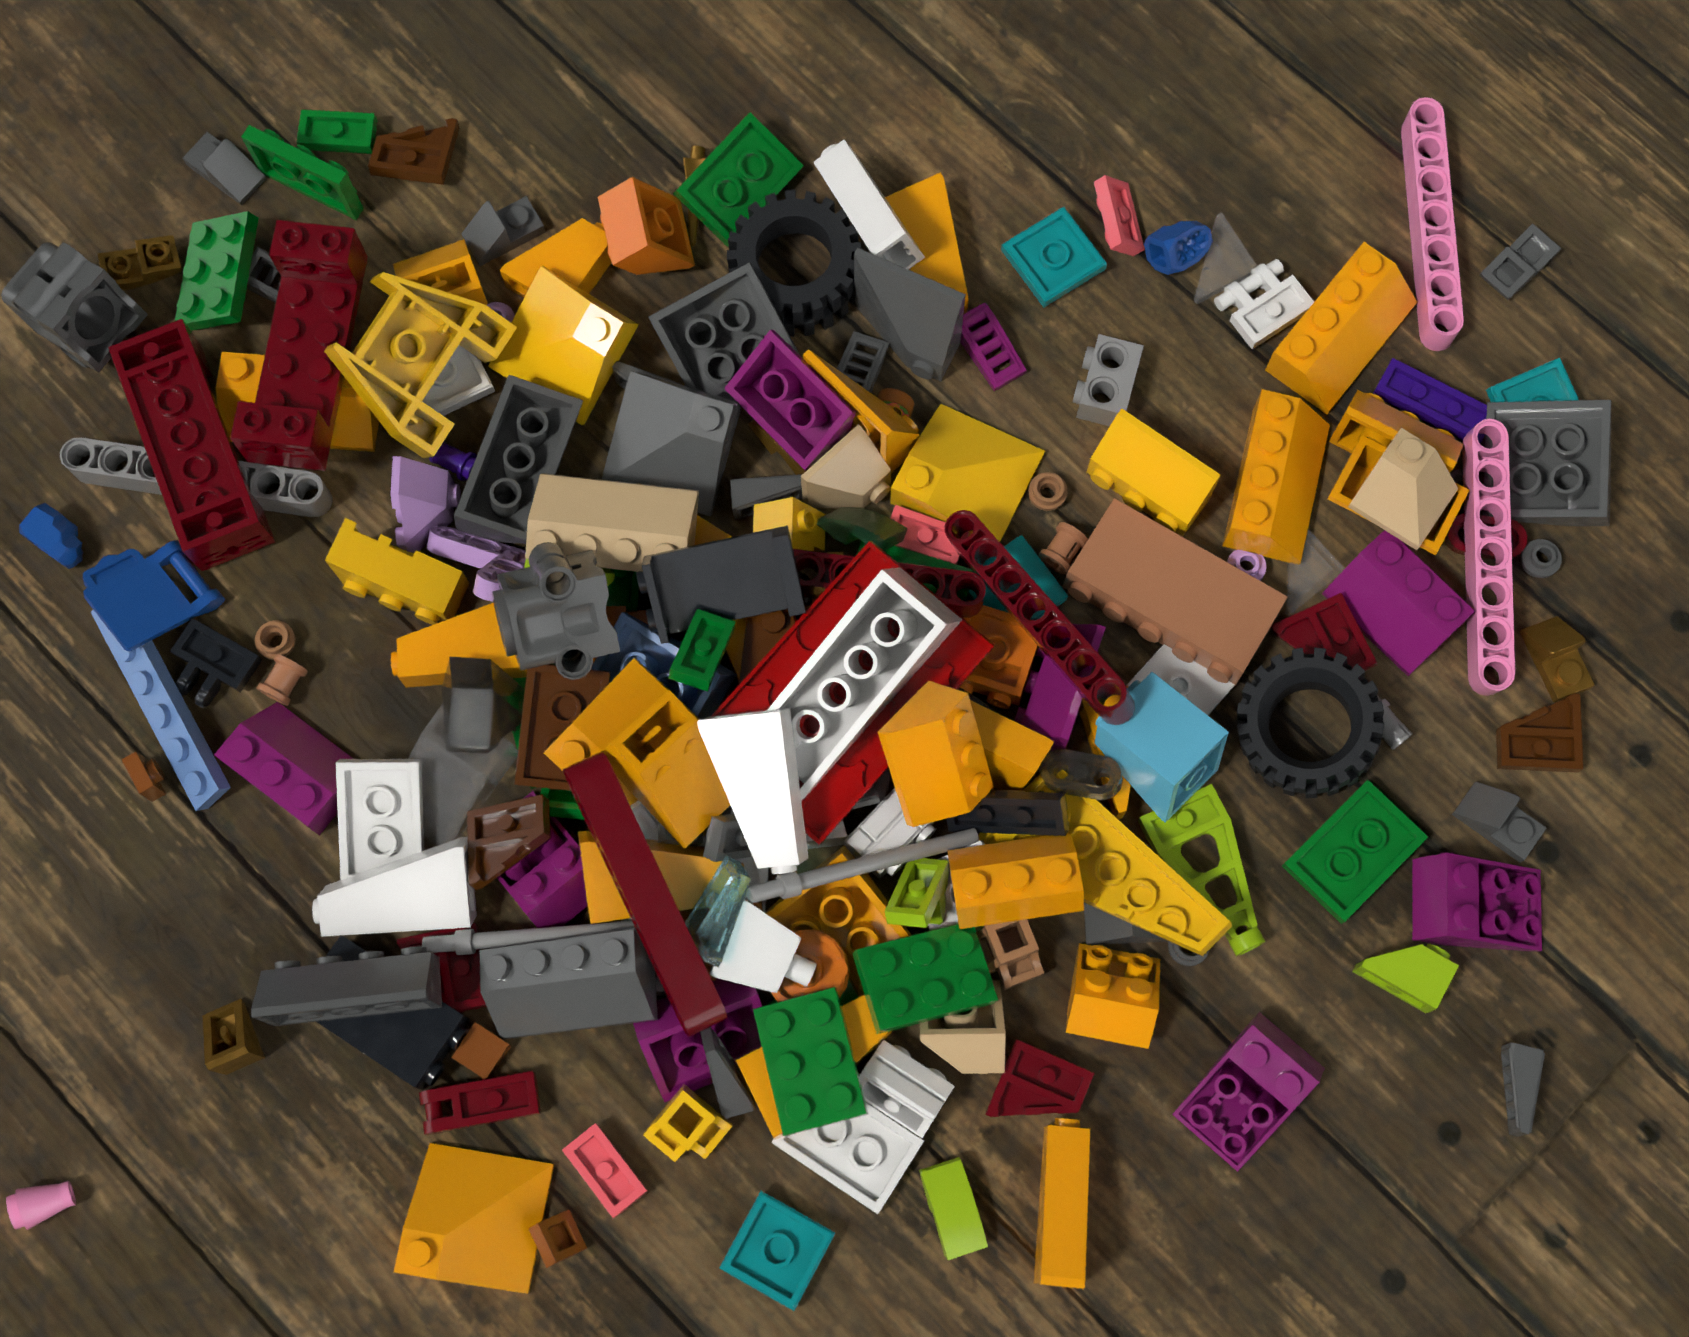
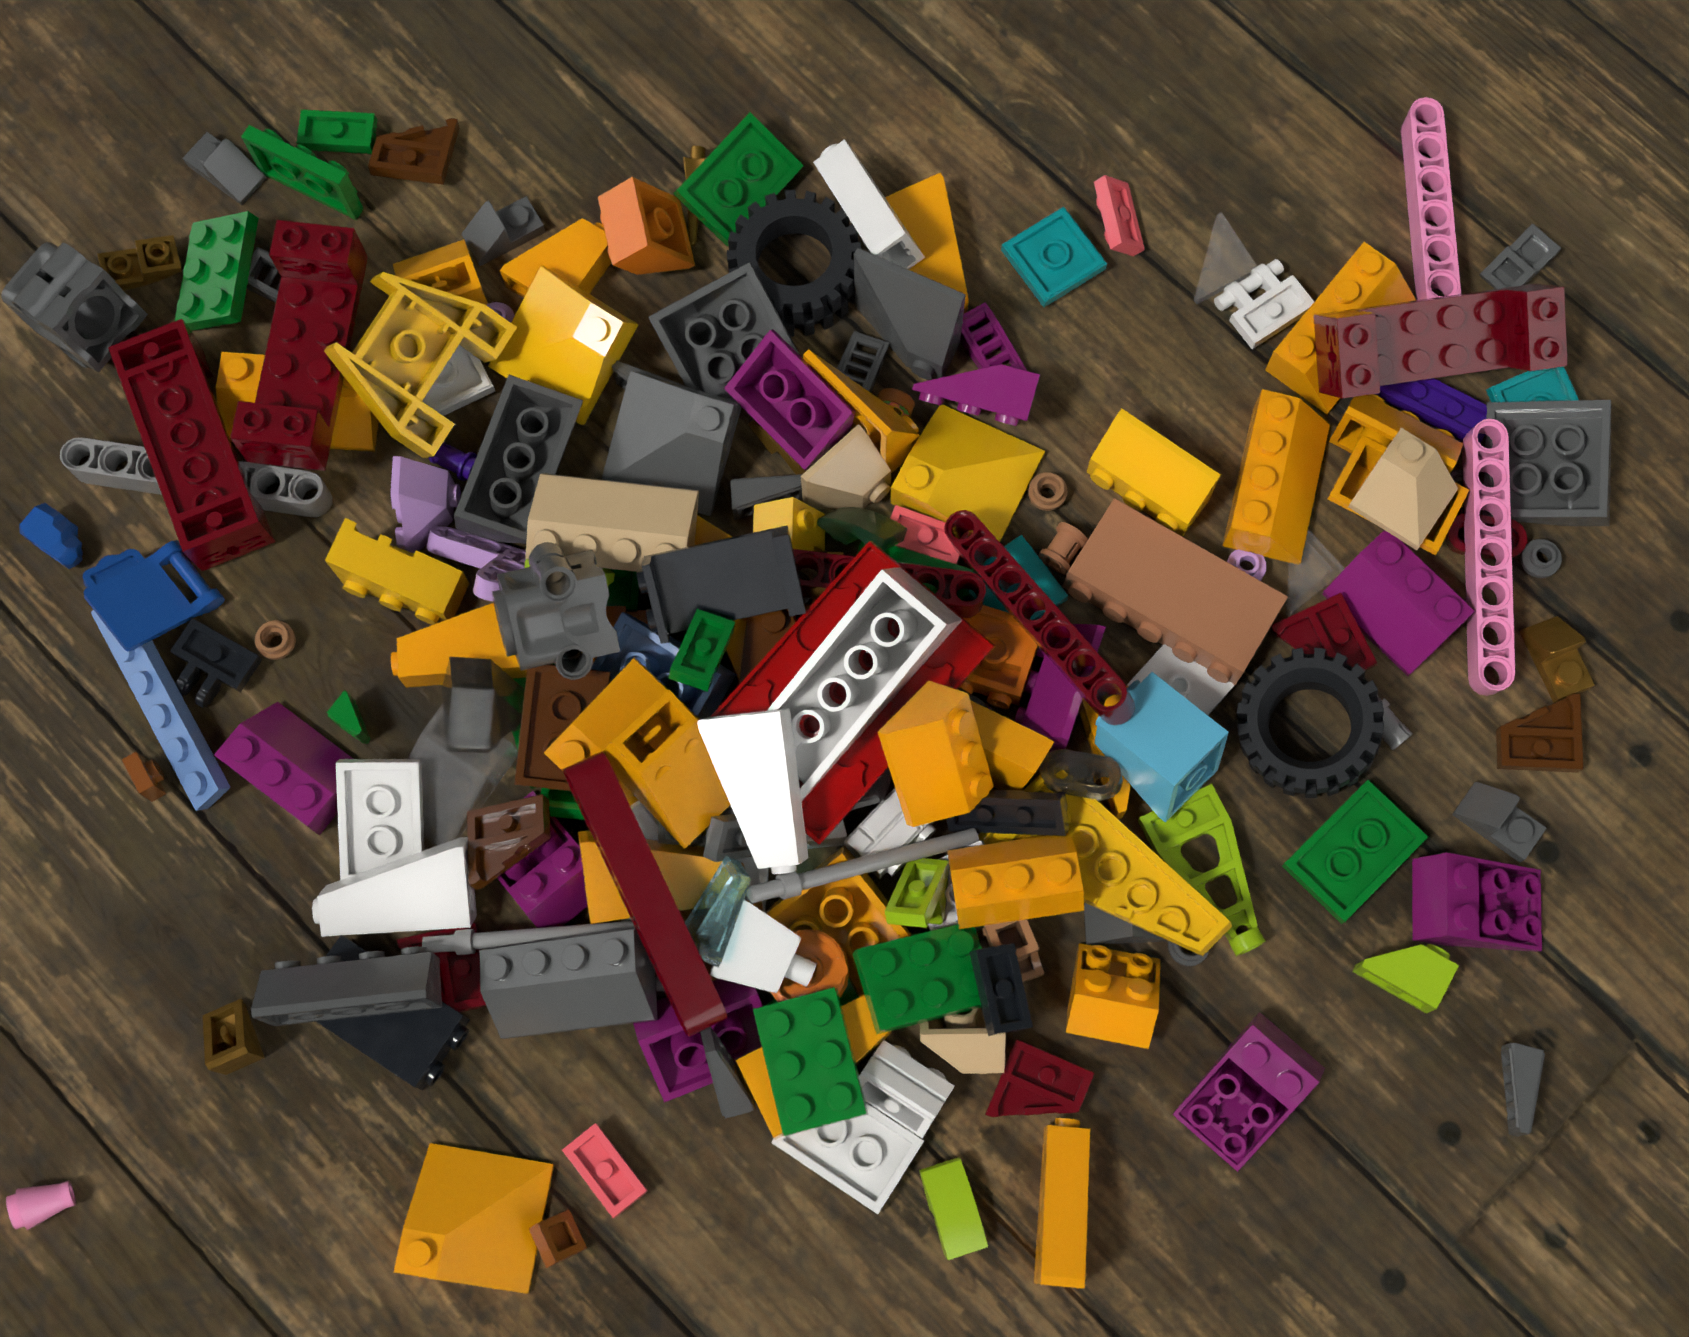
(282, 679): nougat bush -> none
(348, 717): none -> green slope
(481, 1051): dark orange tile -> none
(481, 1102): dark red plate -> none
(686, 1125): yellow brick -> none
(777, 1250): teal plate -> none
(992, 388): none -> magenta slope
(1001, 989): none -> black plate
(1112, 382): light grey brick -> none
(1177, 246): blue rock -> none
(1440, 338): none -> dark red plate

